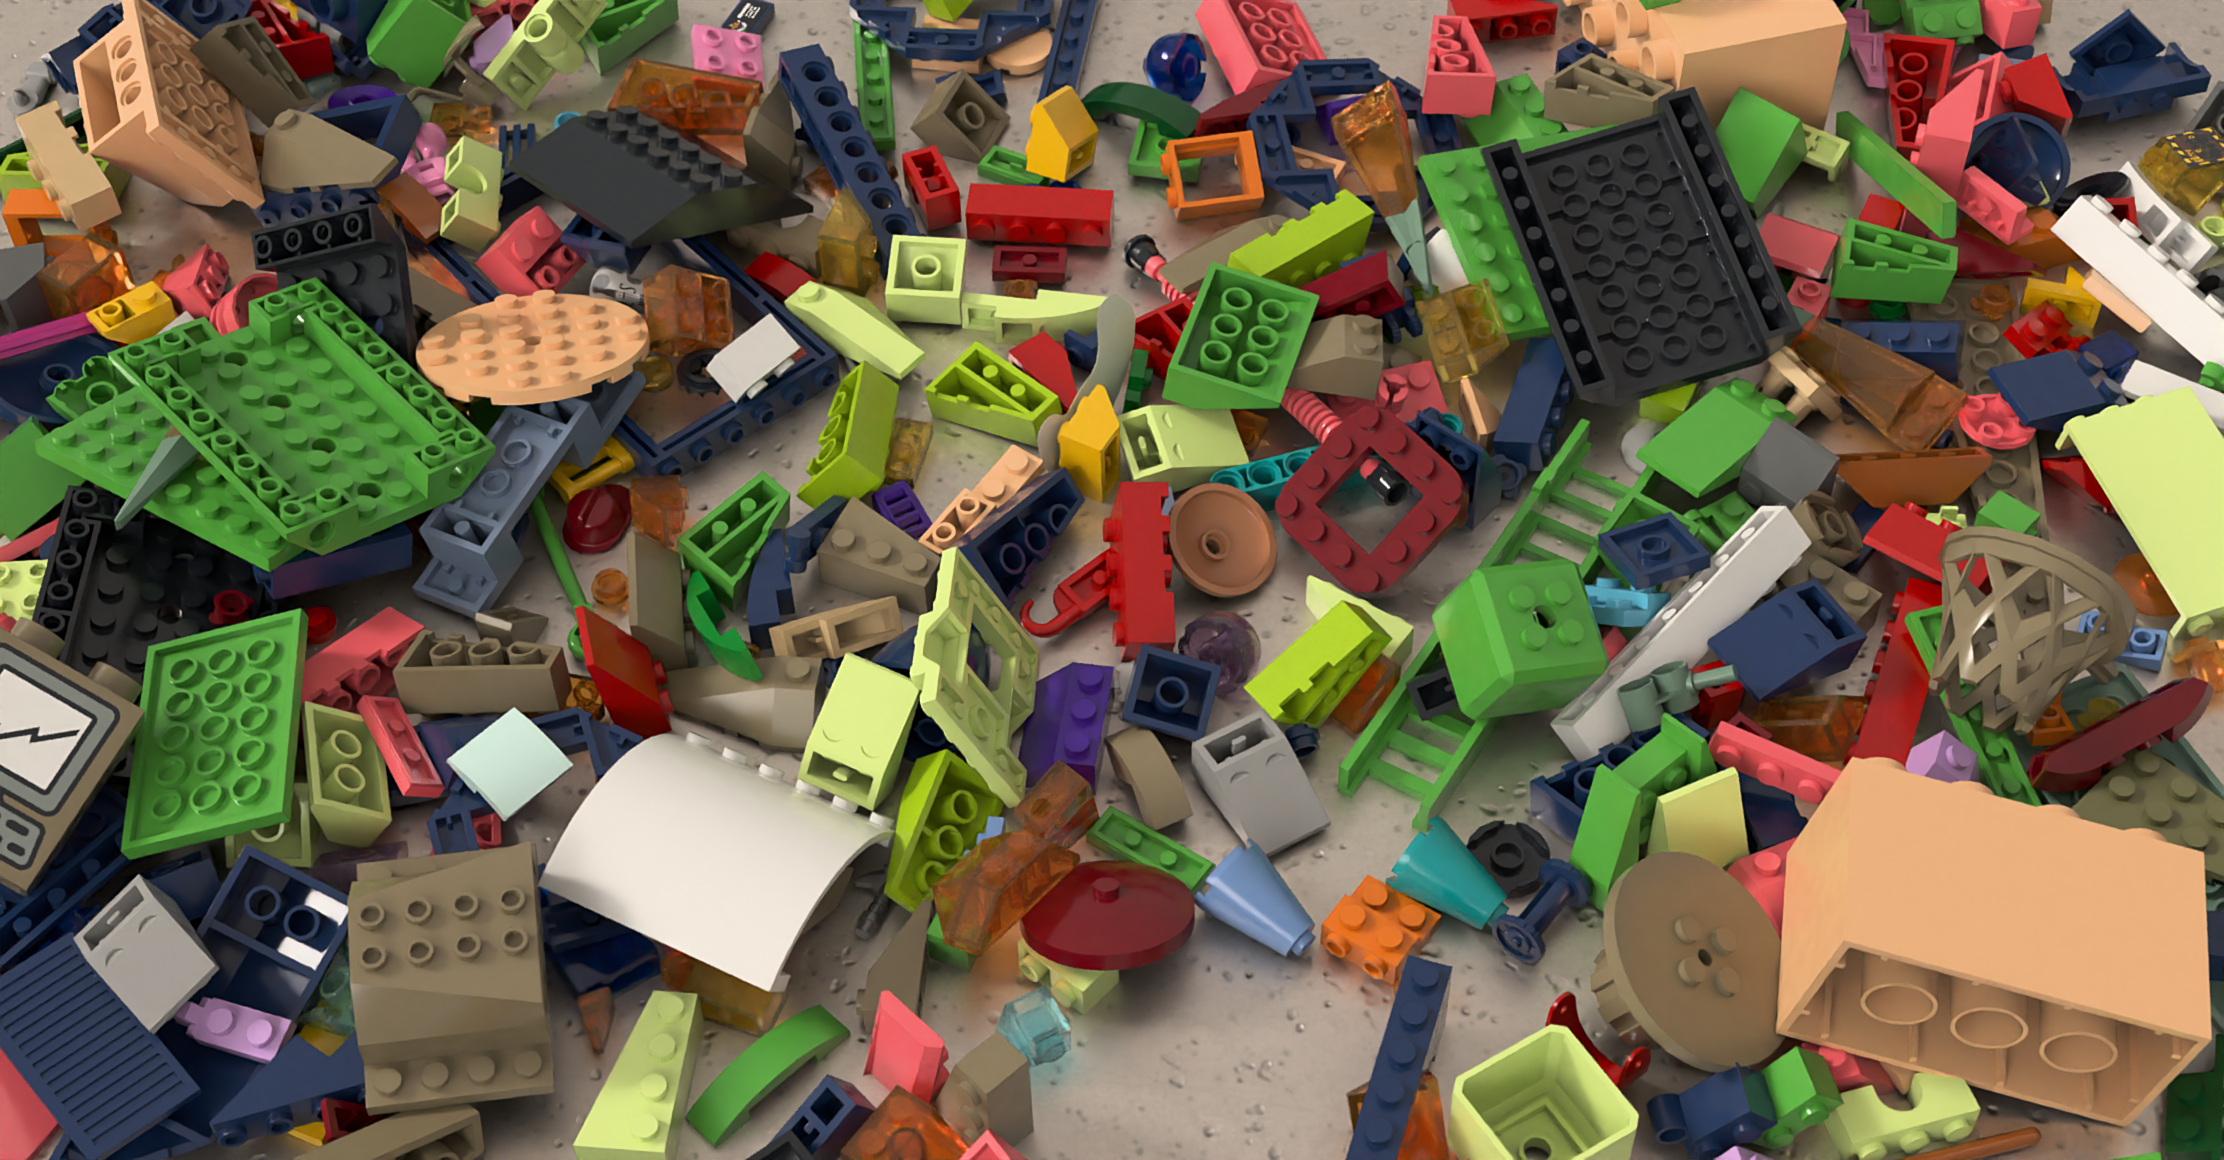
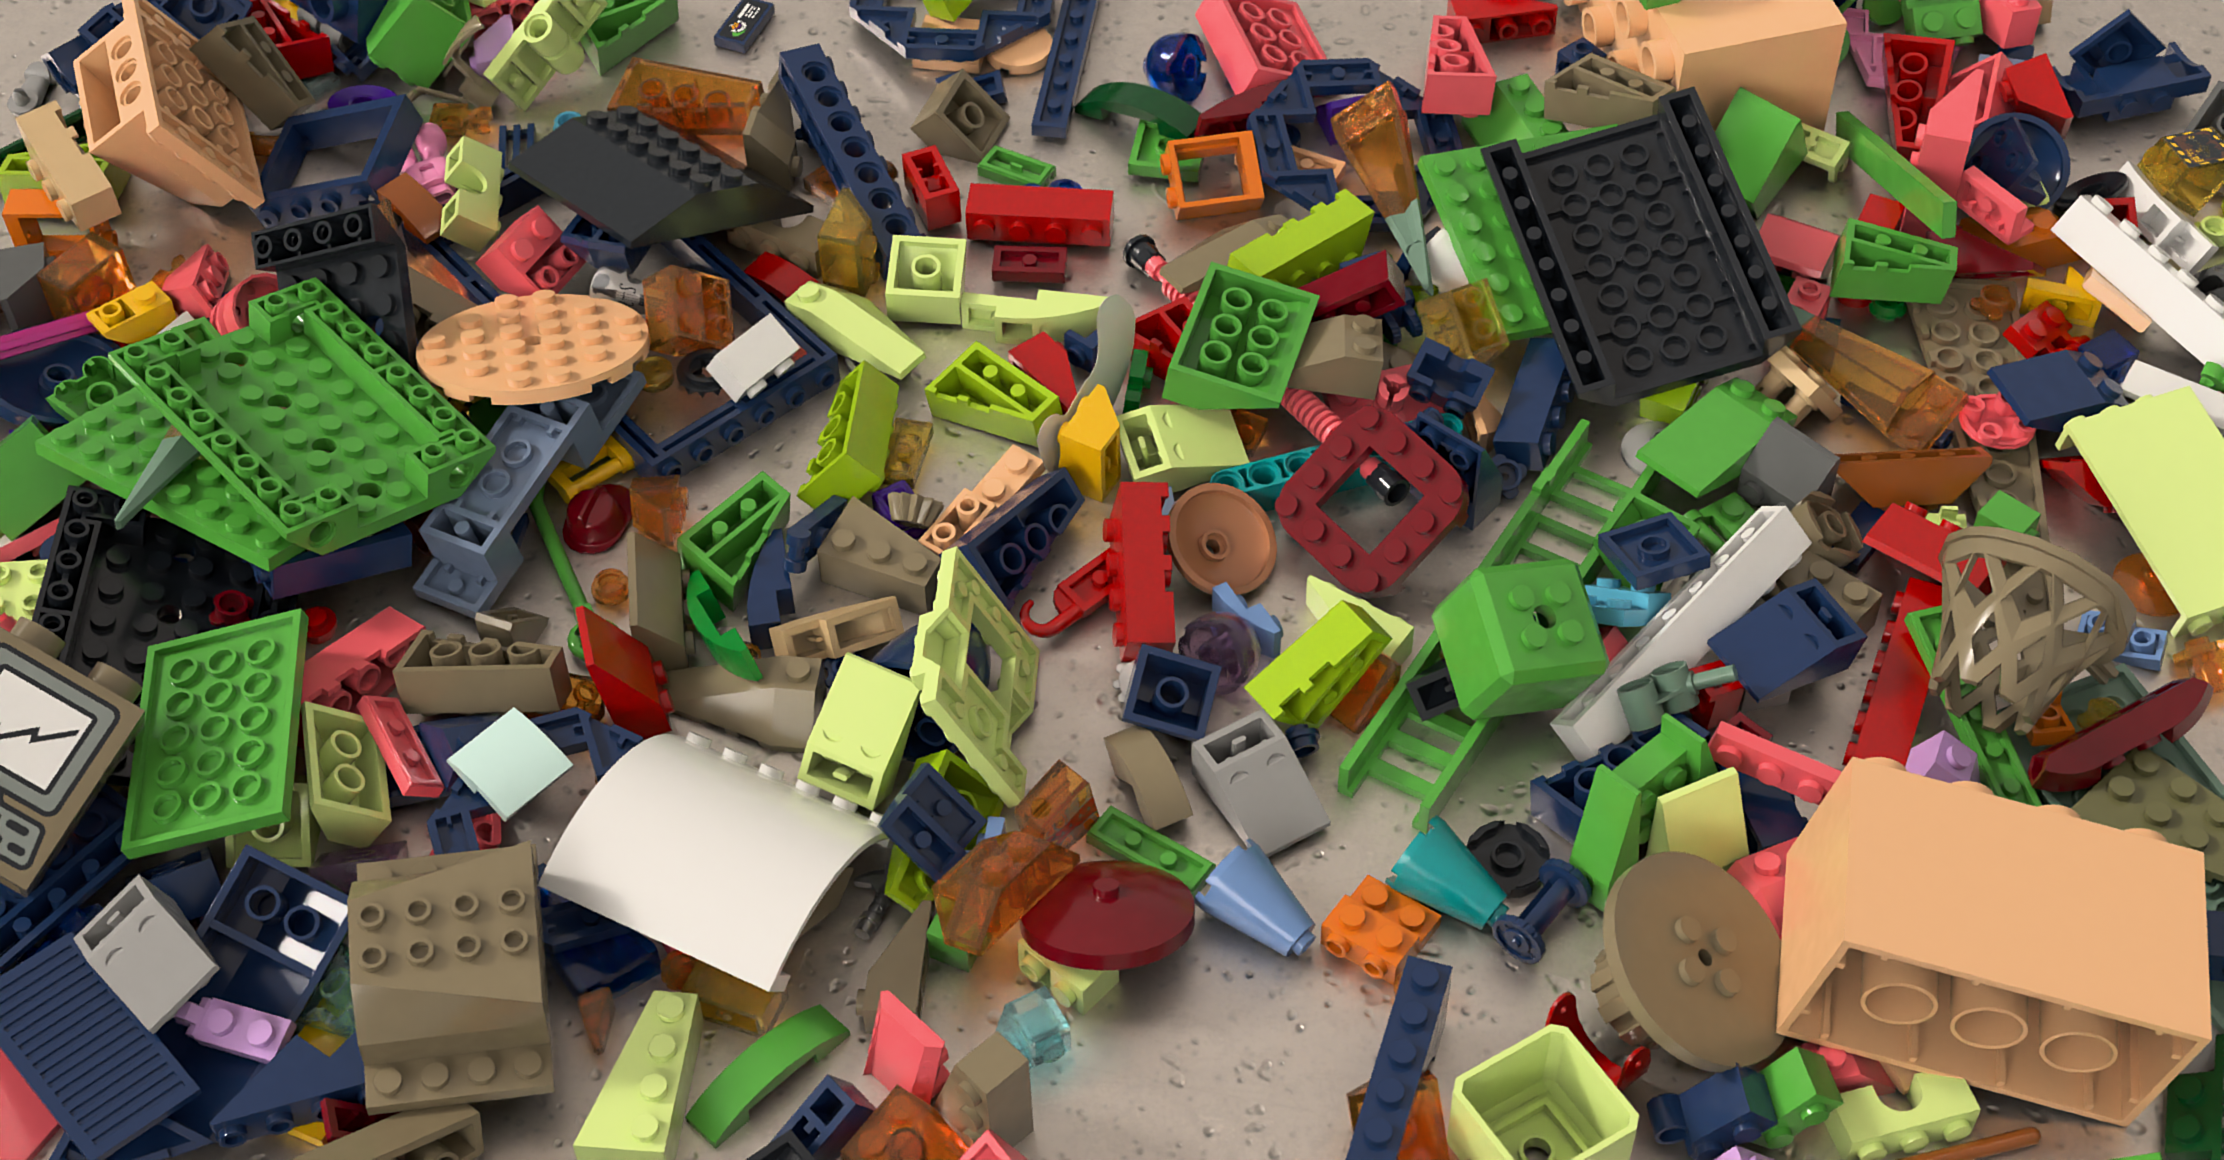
(313, 154): dark tan wedge -> none
(727, 52): bright pink plate -> none
(874, 87): bright green tile -> none
(913, 510): none -> dark tan piece
(931, 822): none -> dark blue slope
(1020, 288): clear orange plate -> none
(1061, 136): yellow slope -> none
(1069, 722): dark purple slope -> none
(1266, 626): none -> medium blue slope
(1447, 379): none -> dark blue cylinder
(1813, 724): clear orange slope -> none
(1926, 342): dark blue slope -> none

